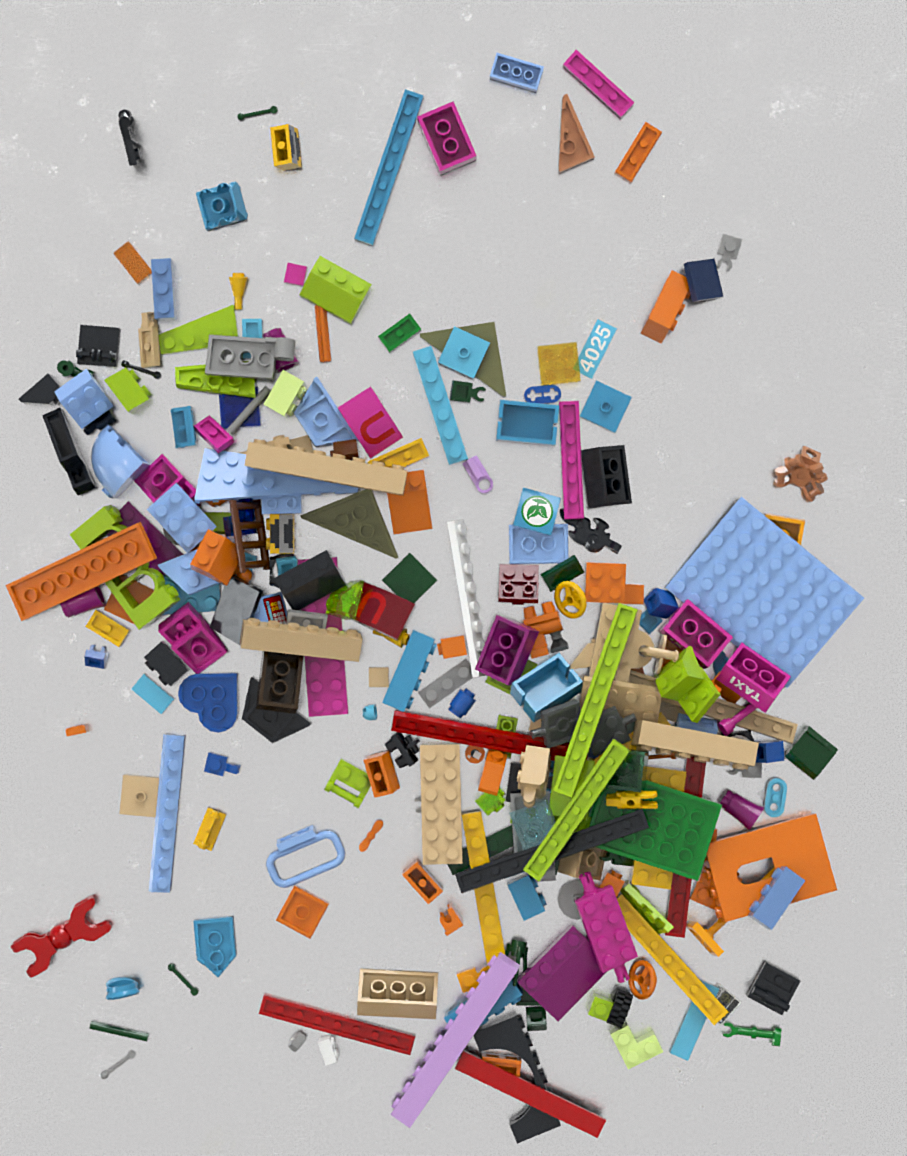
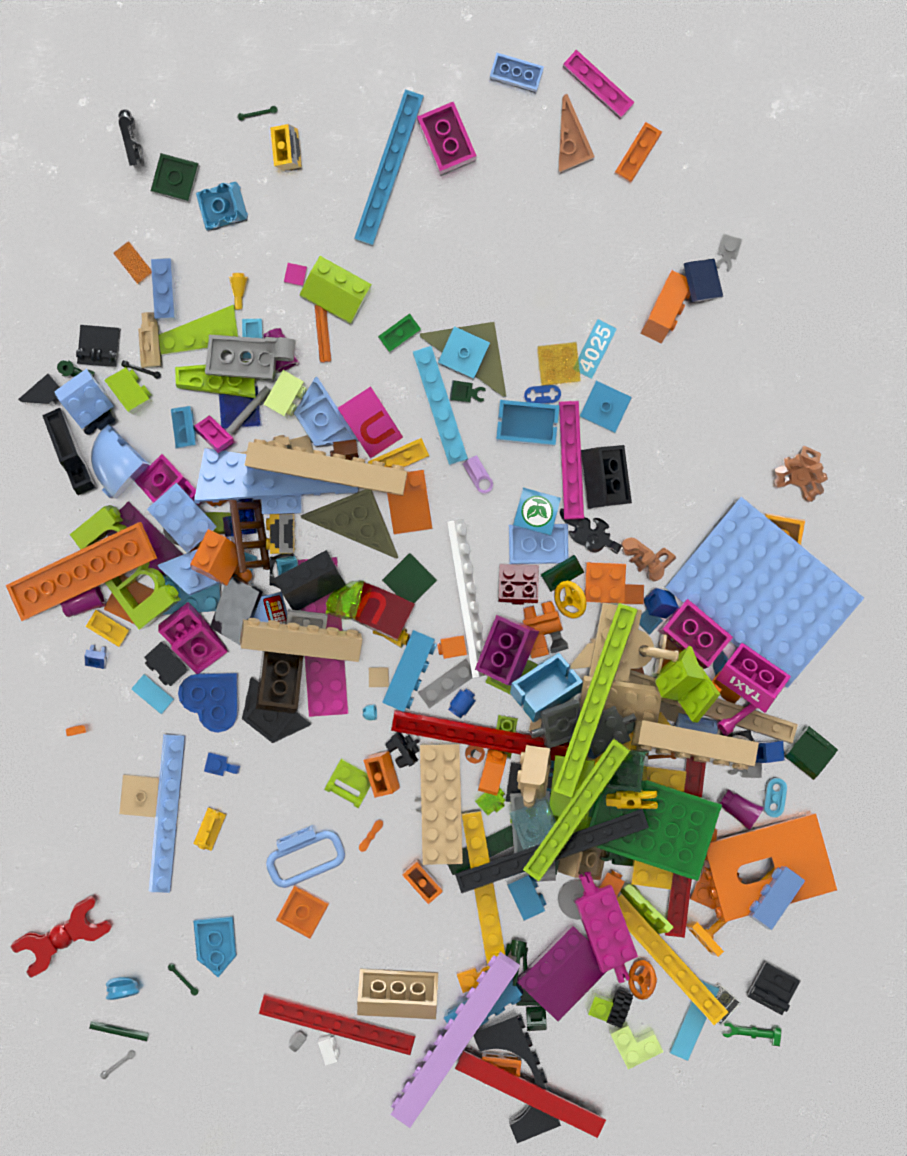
(174, 177): none -> dark green plate
(451, 923): orange hinge -> none
(656, 567): none -> nougat piece

